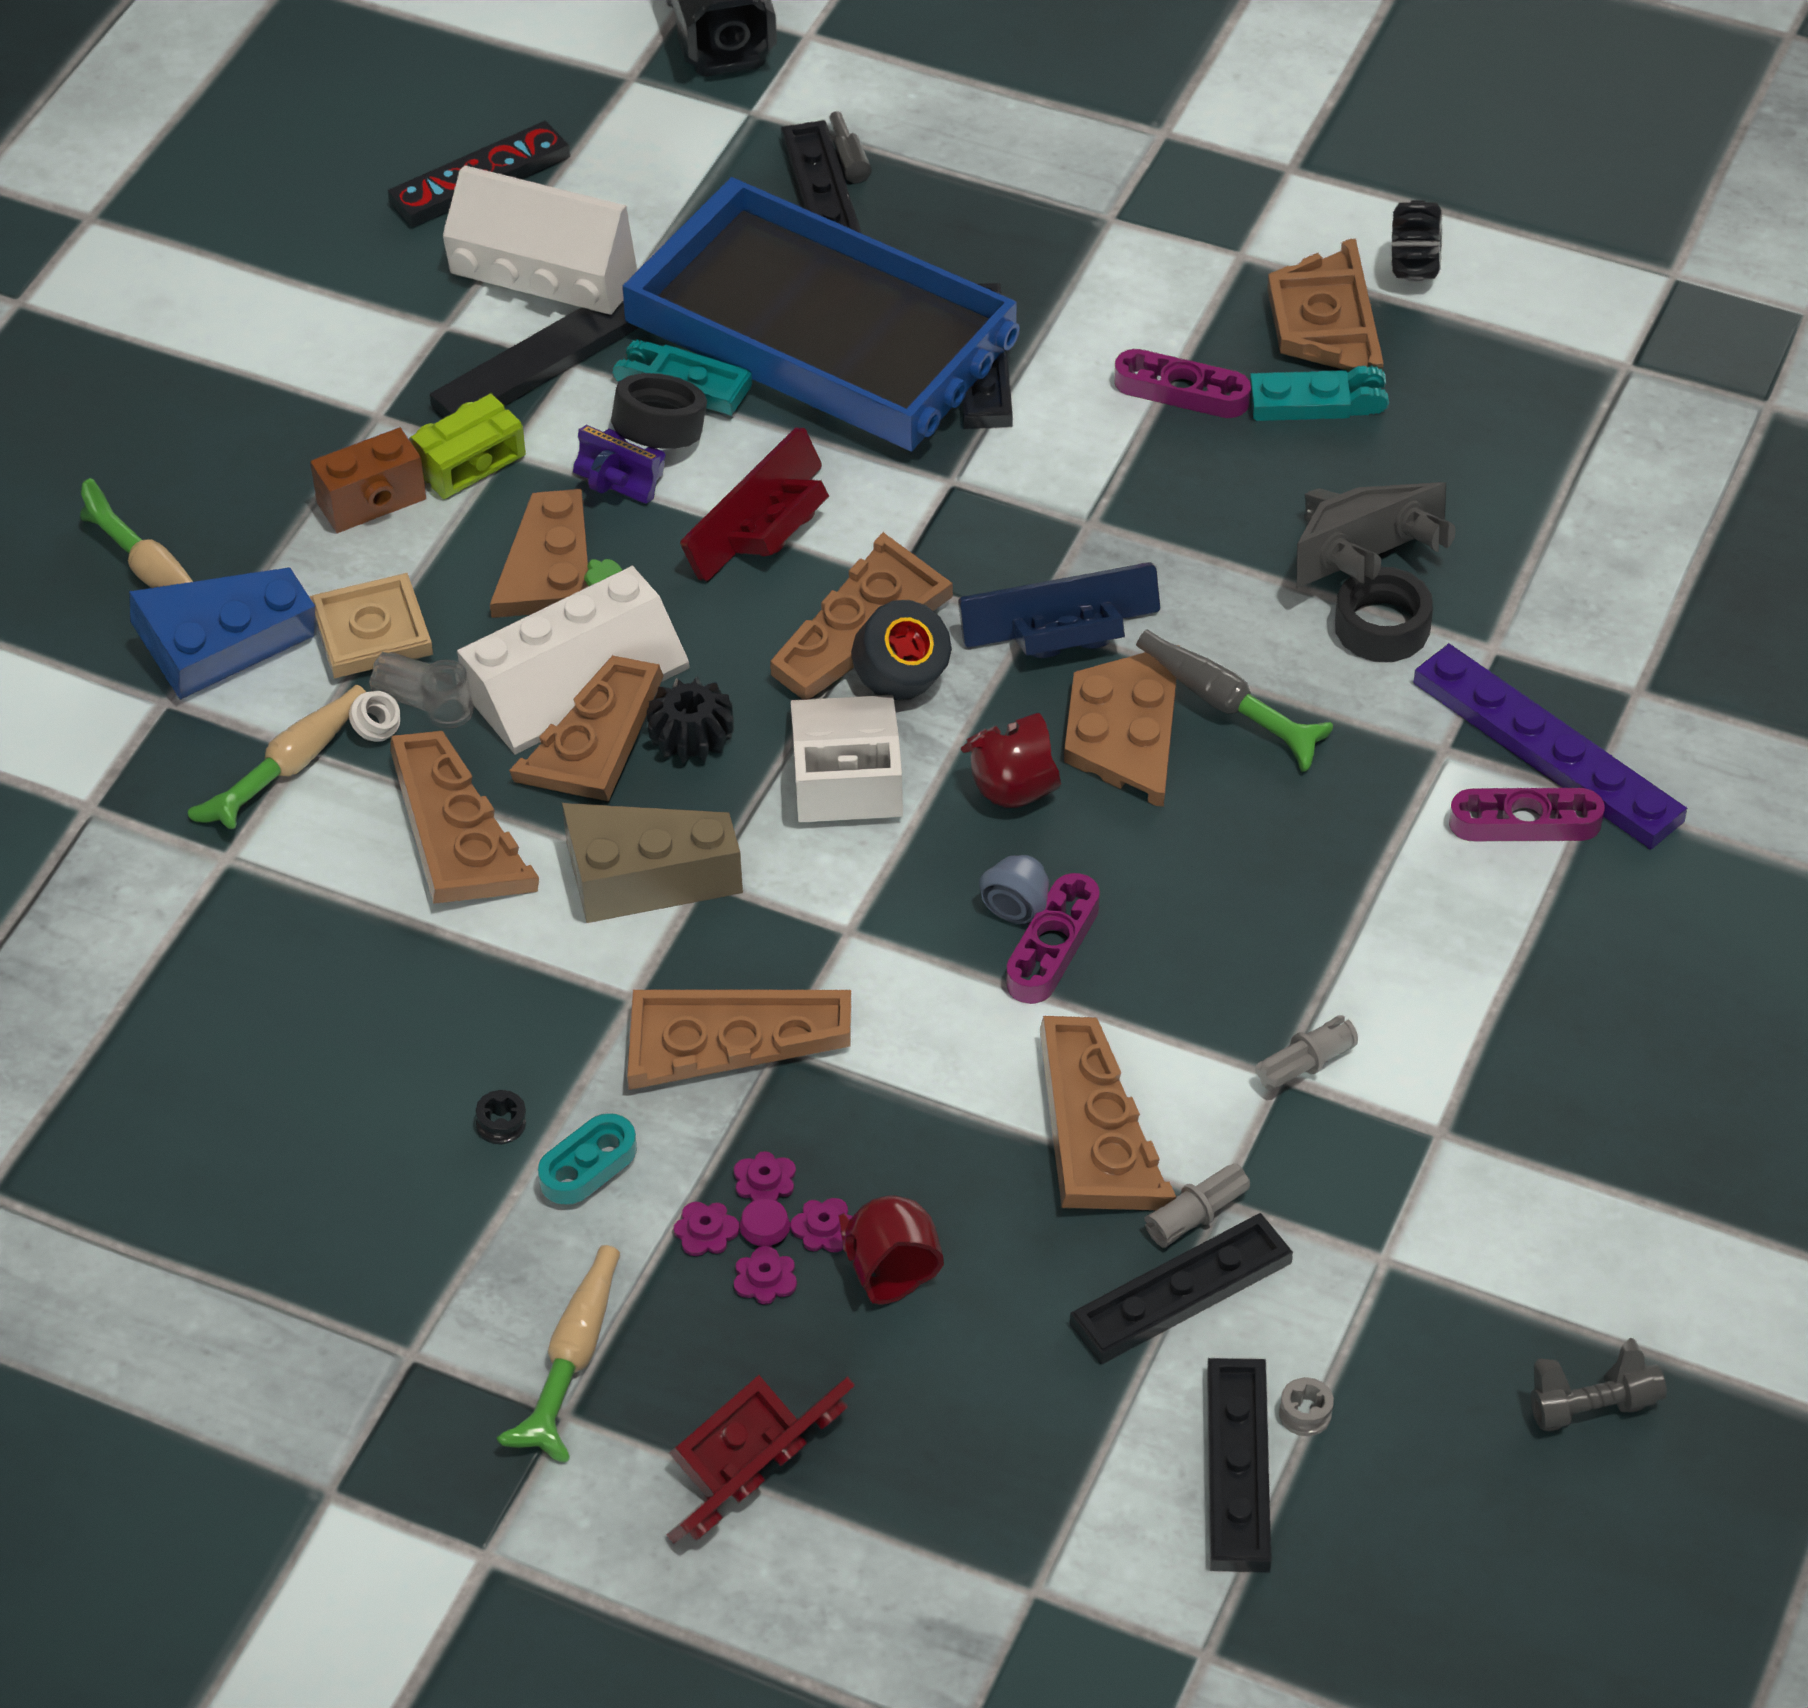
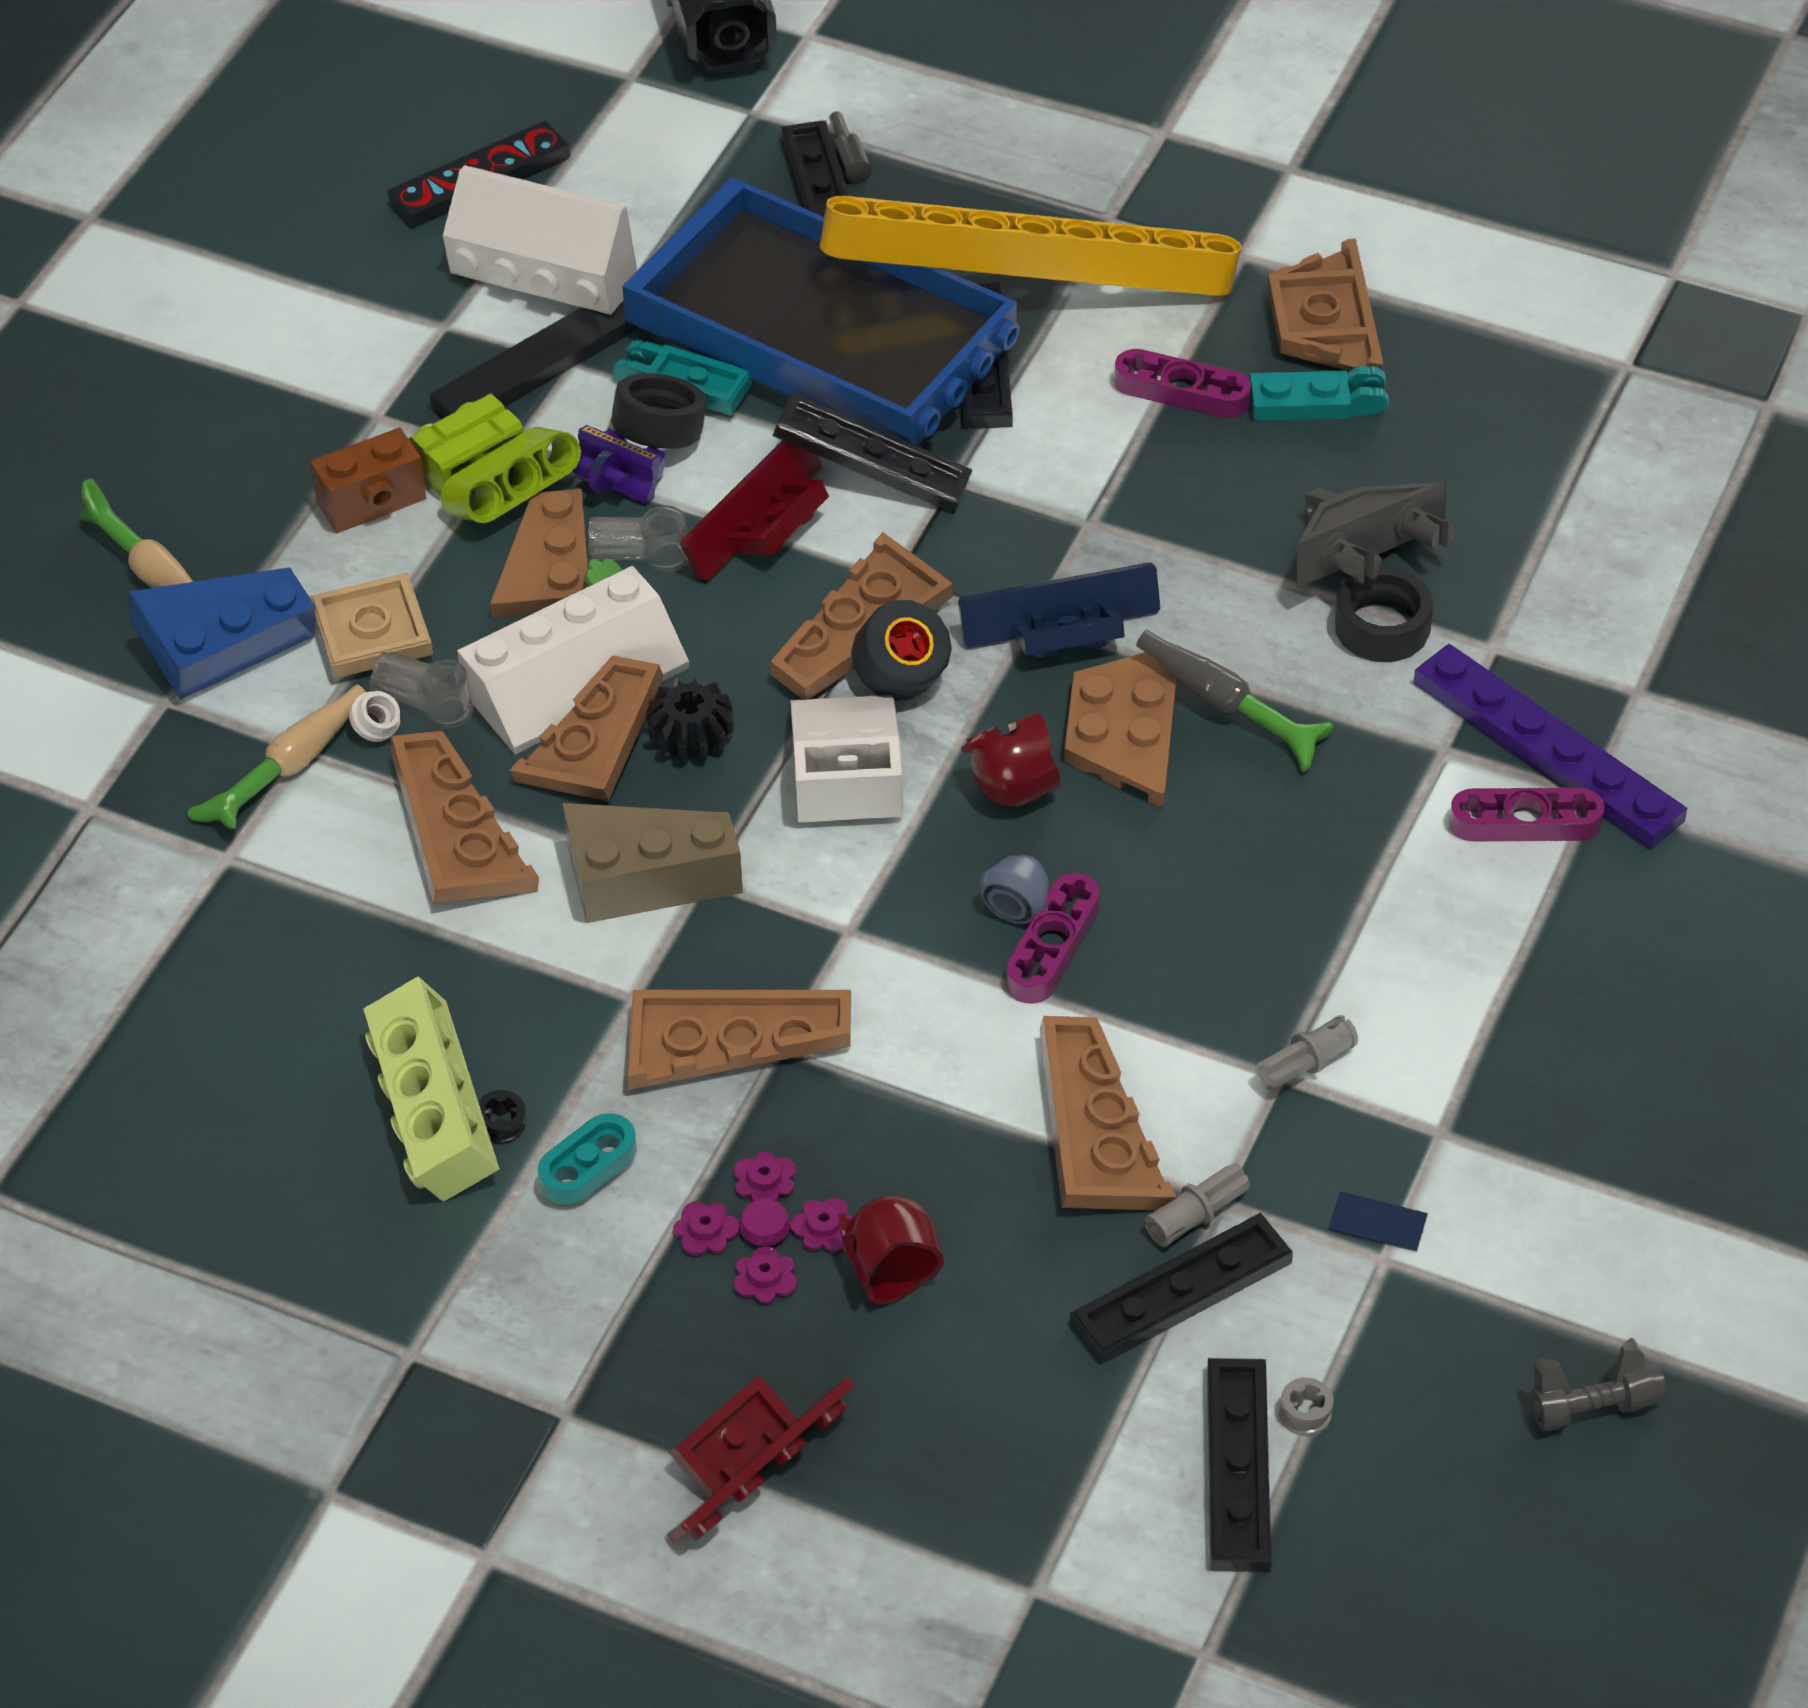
(429, 1090): none -> yellowish green brick
(490, 474): none -> lime beam
(569, 1352): piece -> none
(649, 538): none -> clear piece
(872, 452): none -> black tile
(1029, 245): none -> yellow beam
(1378, 1221): none -> dark blue sticker
(1416, 240): black gear -> none

